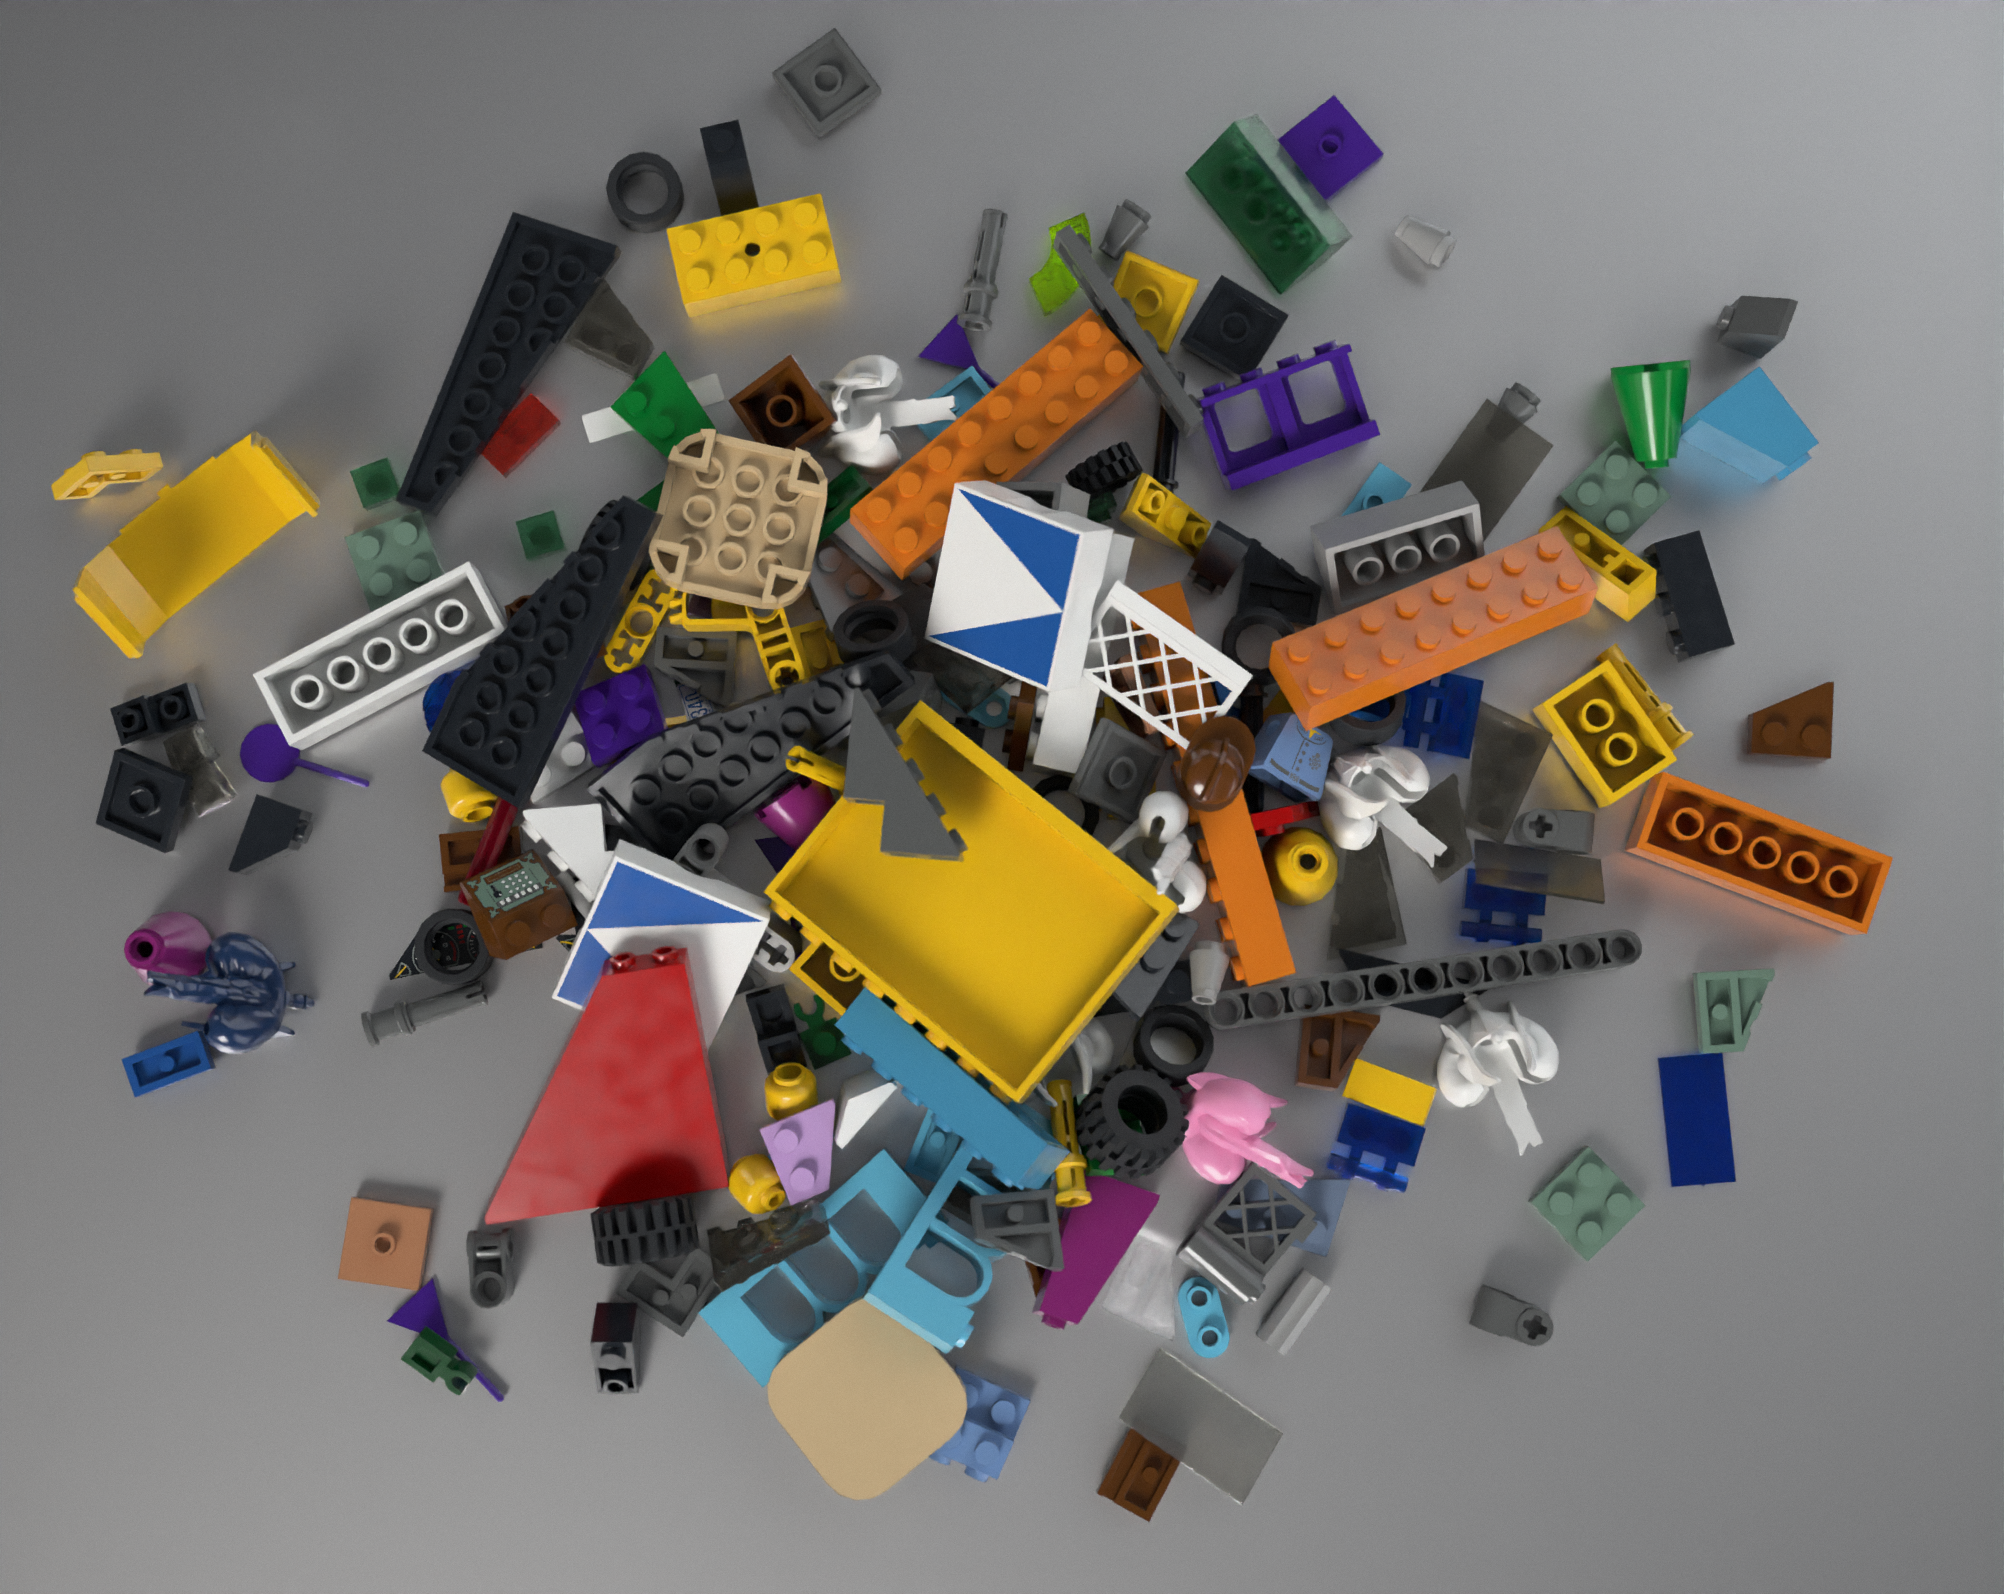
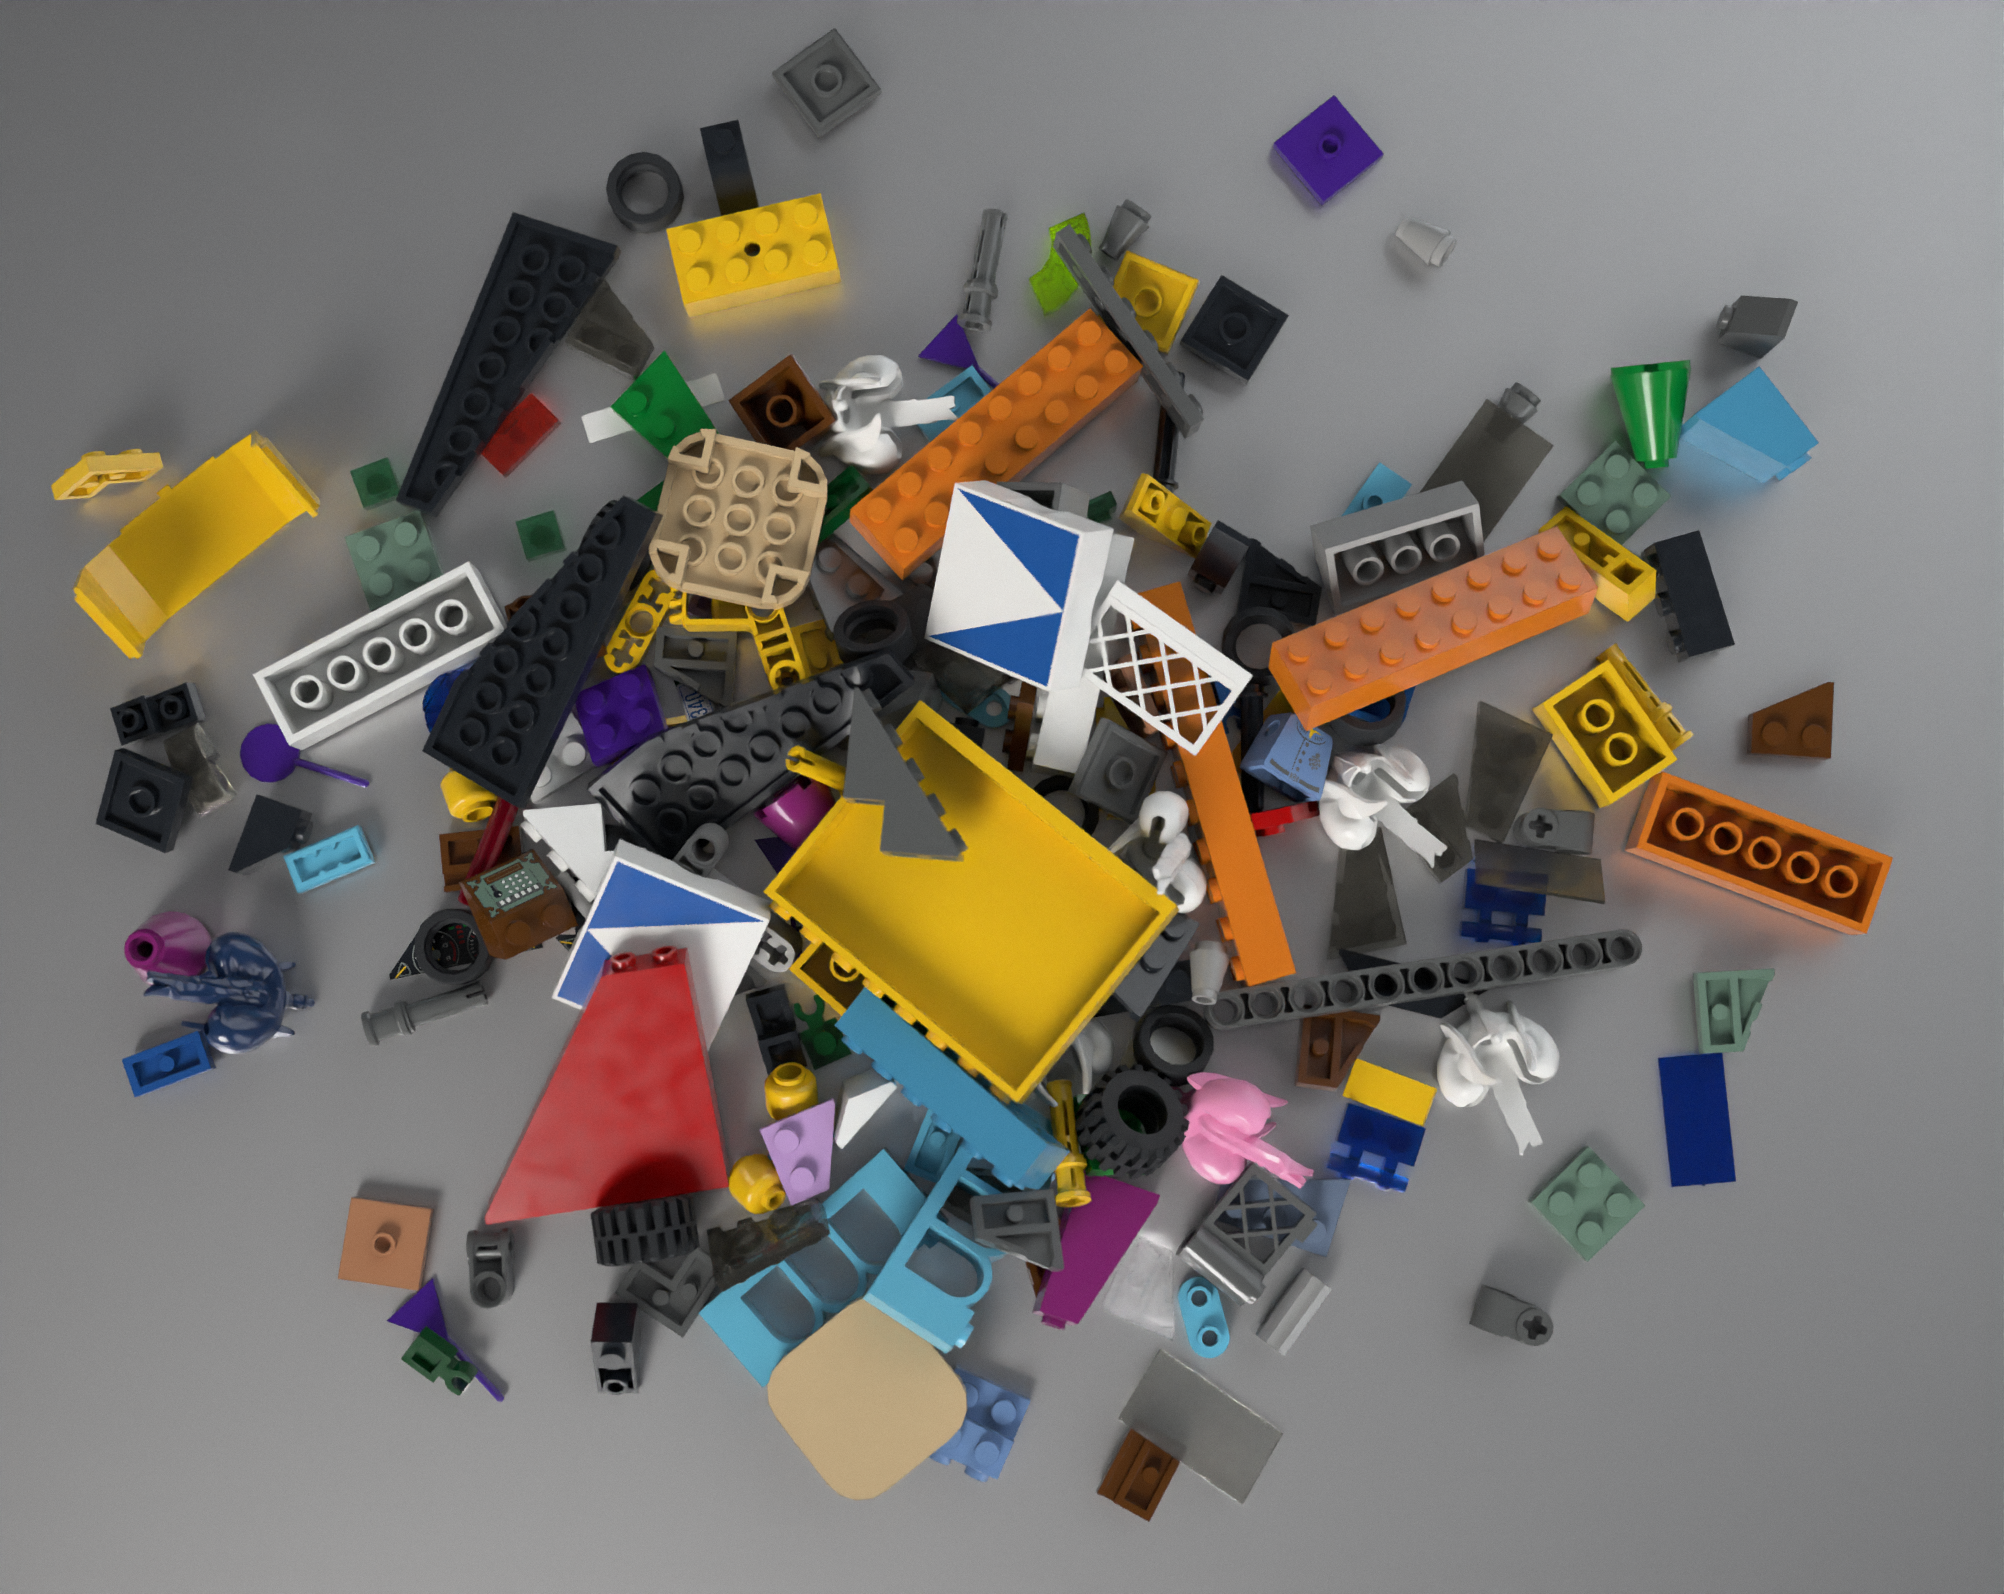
(329, 859): none -> medium azure plate
(1105, 470): black tyre -> none
(1216, 763): reddish brown piece -> none
(1268, 203): clear green slope -> none
(1287, 878): yellow cone -> none
(1290, 439): dark purple window -> none
(1453, 717): clear blue plate -> none

